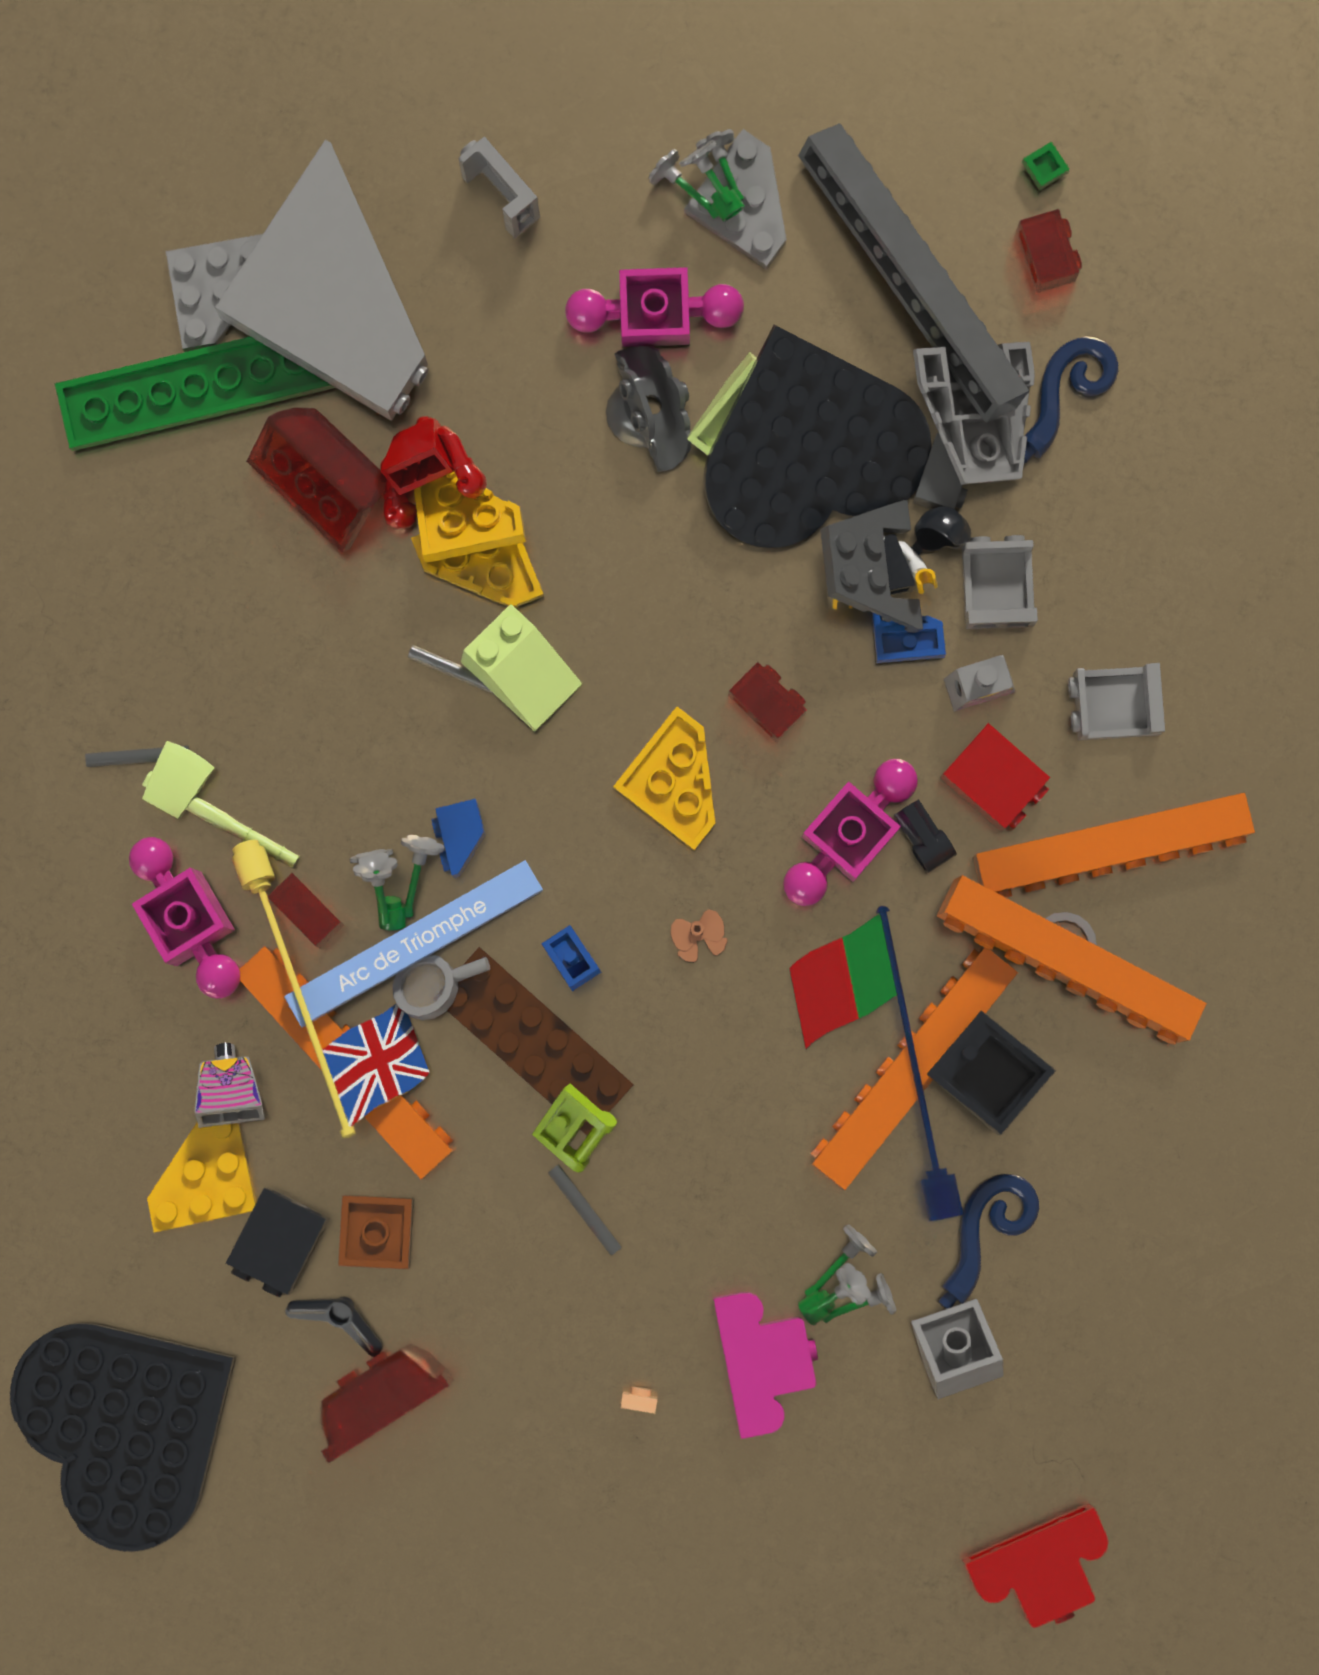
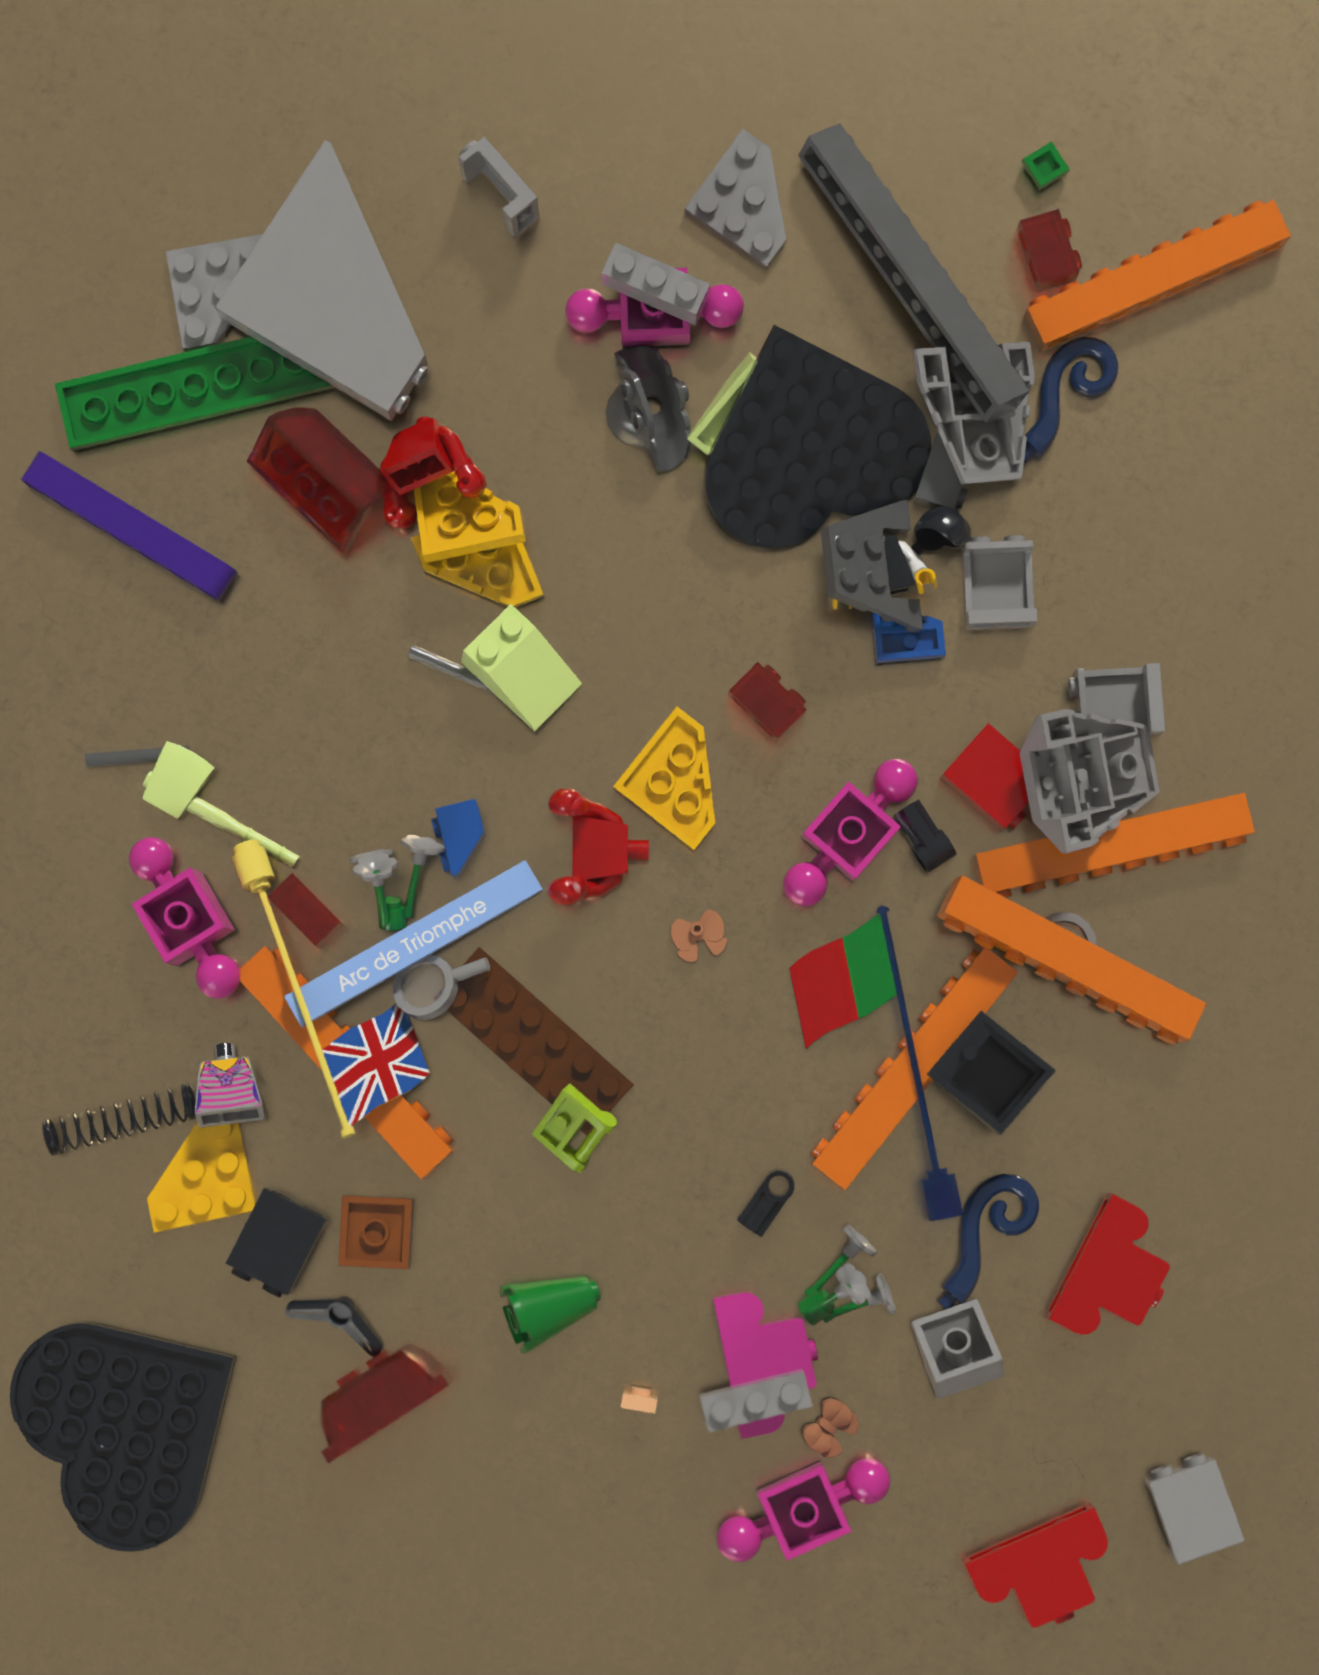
(51, 1138): none -> black piece
(129, 525): none -> dark purple beam
(547, 1308): none -> green cone
(571, 958): blue slope -> none
(584, 1210): dark grey piece -> none
(598, 848): none -> red torso
(655, 283): none -> light grey brick
(726, 201): plant -> none
(755, 1400): none -> light grey brick
(765, 1204): none -> black piece
(803, 1510): none -> dark pink brick
(820, 1434): none -> nougat piece
(979, 683): light grey torso -> none
(1086, 775): none -> light grey wedge
(1110, 1272): none -> red brick
(1156, 275): none -> orange brick
(1194, 1508): none -> light grey panel

